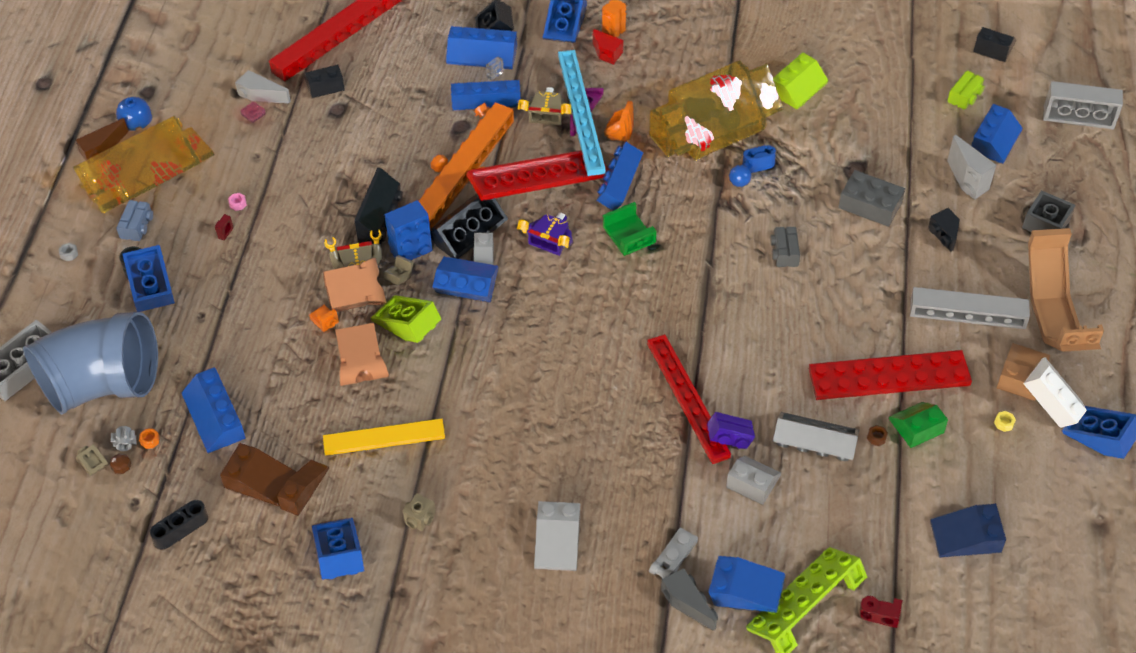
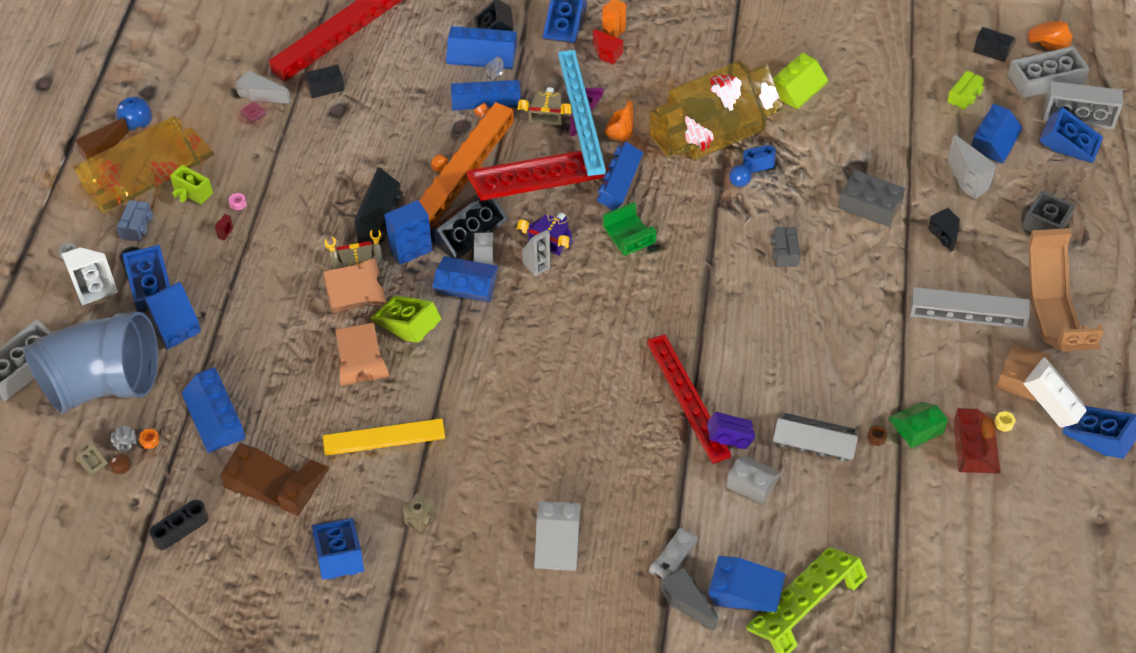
(89, 274): none -> white slope
(173, 315): none -> blue slope
(191, 185): none -> lime brick
(324, 318): orange bracket -> none
(400, 271): dark tan bracket -> none
(537, 253): none -> light grey slope
(880, 611): dark red leg -> none
(889, 375): red plate -> none
(969, 531): dark blue slope -> none
(975, 442): none -> clear red slope
(1034, 73): none -> light grey brick
(1052, 35): none -> orange hair
(1071, 136): none -> blue slope

